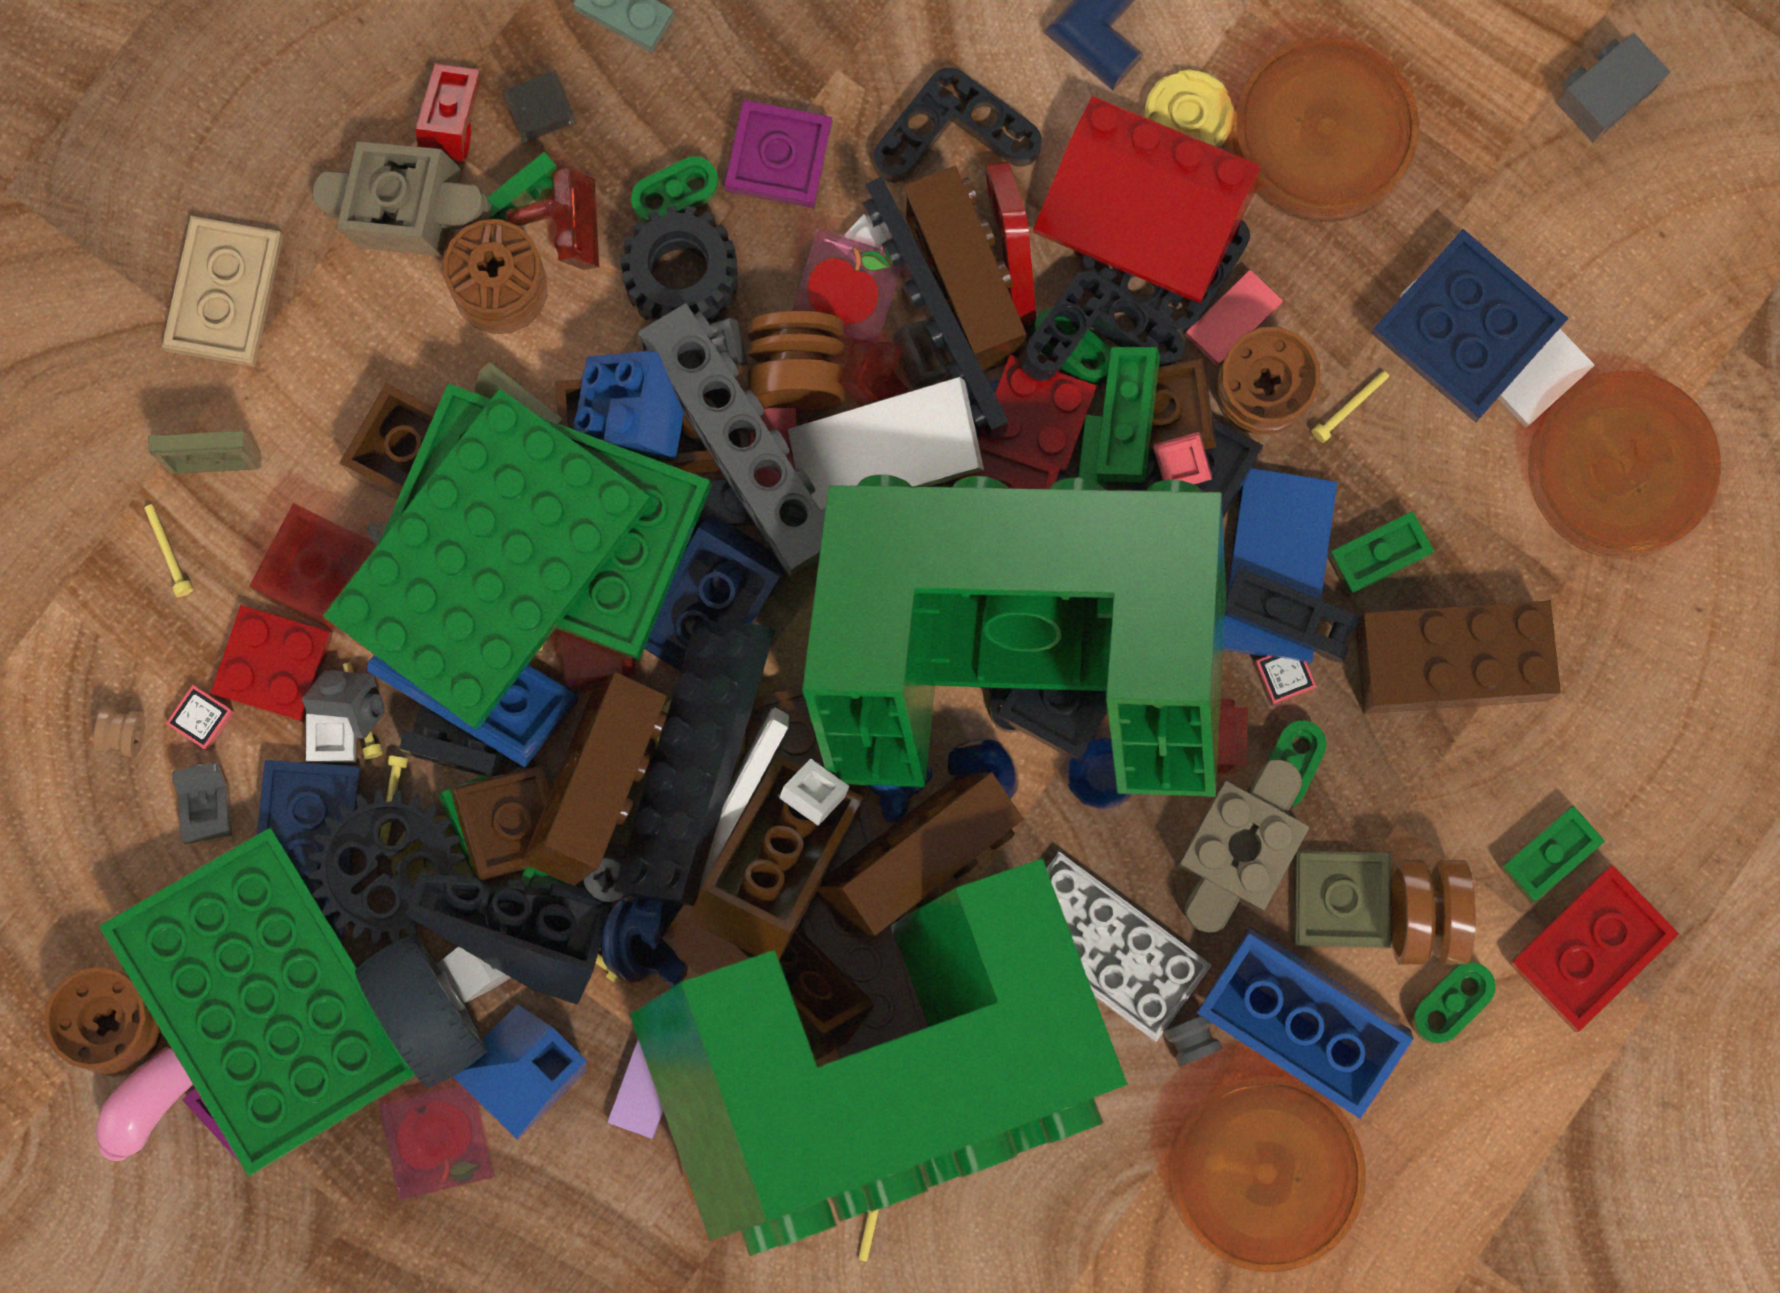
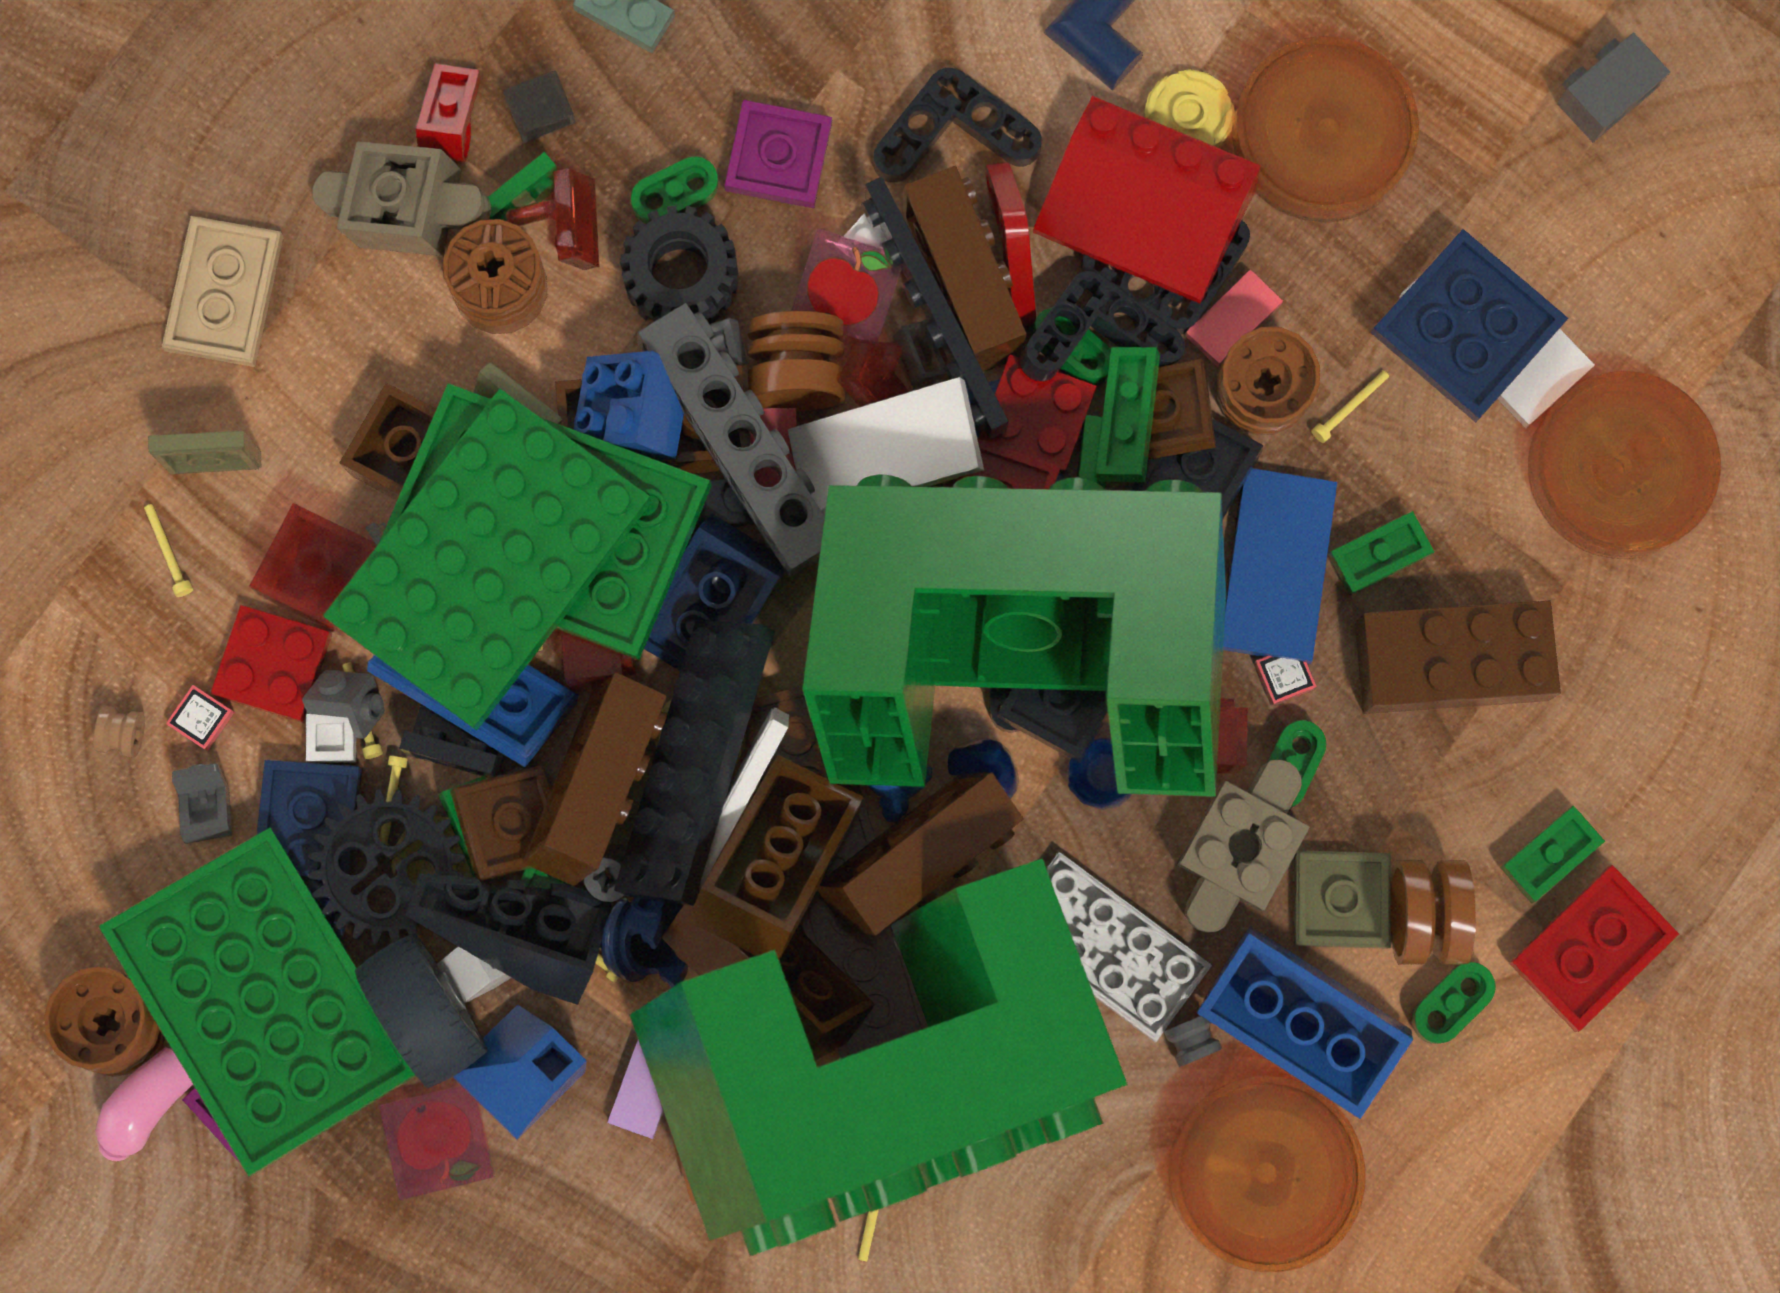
(814, 792): white plate -> none
(1183, 459): coral tile -> none
(1289, 614): black plate -> none

